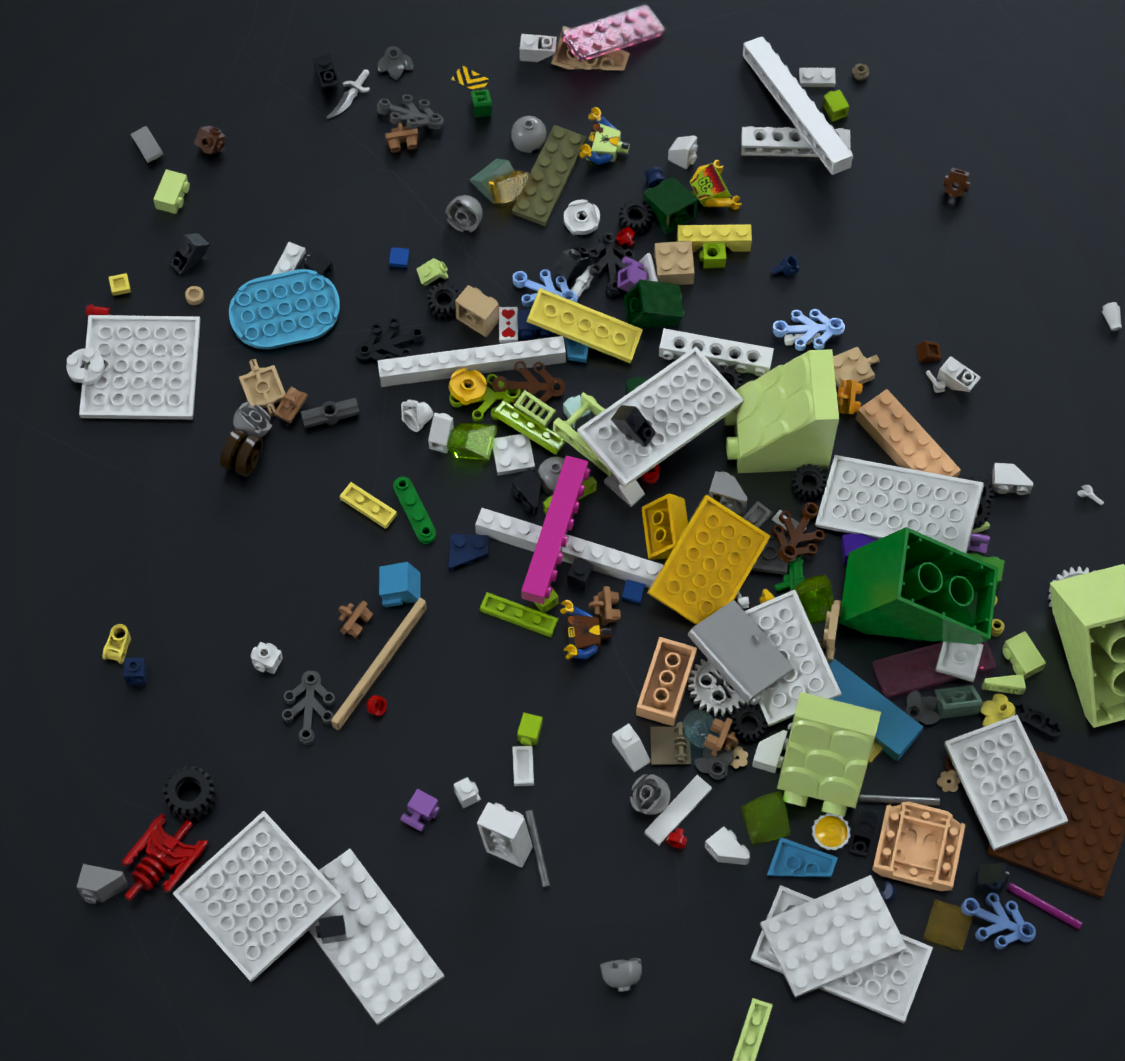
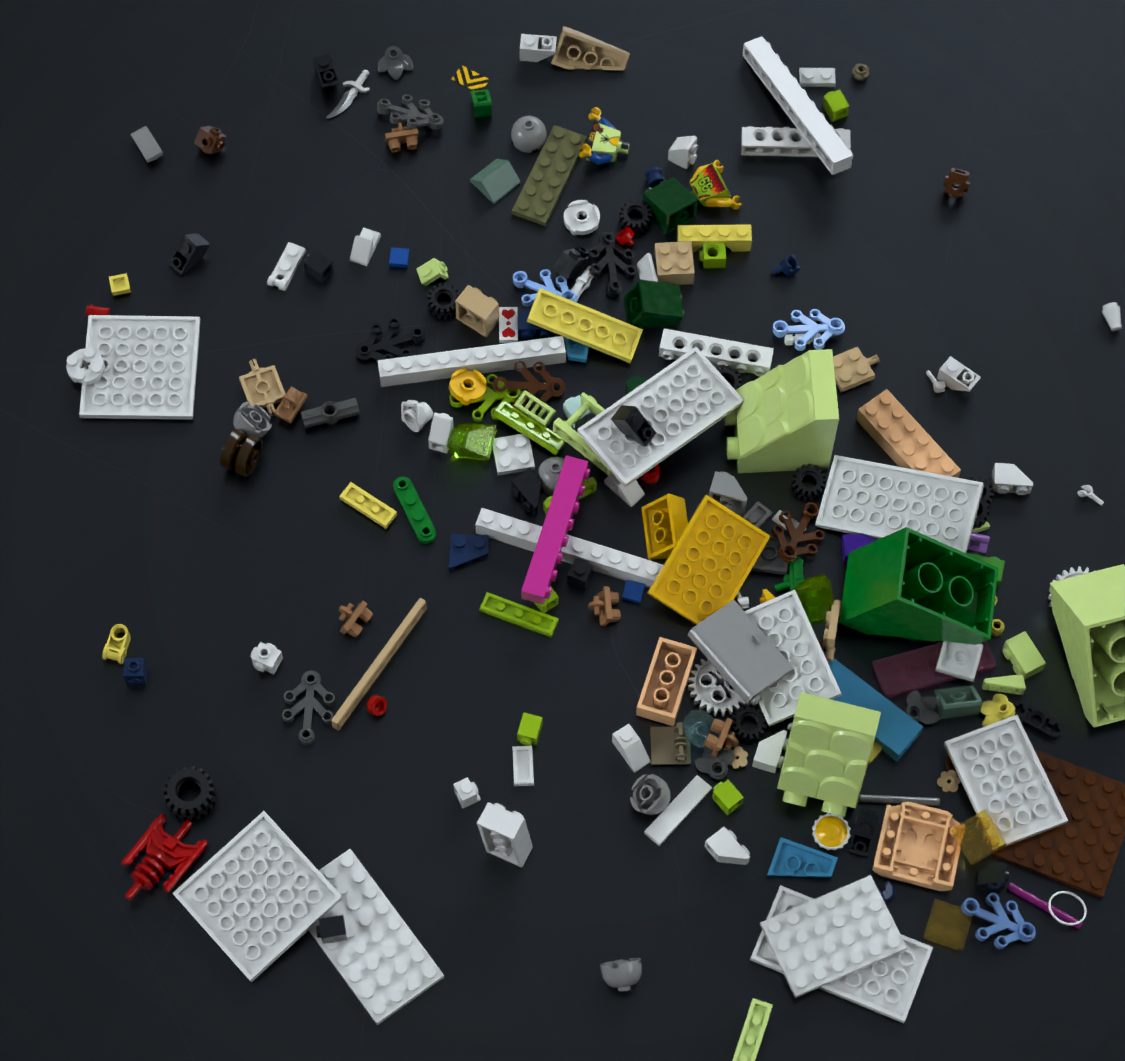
(99, 883): light grey slope -> none
(171, 191): yellowish green brick -> none
(194, 295): tan tile -> none
(284, 309): medium azure plate -> none
(364, 246): none -> white slope
(399, 584): dark azure plate -> none
(421, 807): medium lavender brick -> none
(464, 213): light grey cylinder -> none
(509, 187): clear yellow slope -> none
(537, 849): flat silver bar -> none
(583, 632): torso -> none
(612, 33): clear pink plate -> none
(631, 274): medium lavender brick -> none
(677, 839): red tile -> none
(727, 796): none -> lime brick
(766, 818): clear neon green slope -> none
(846, 396): light orange hips -> none
(928, 351): reddish brown slope -> none
(978, 837): none -> clear yellow plate
(1062, 922): none -> white piece

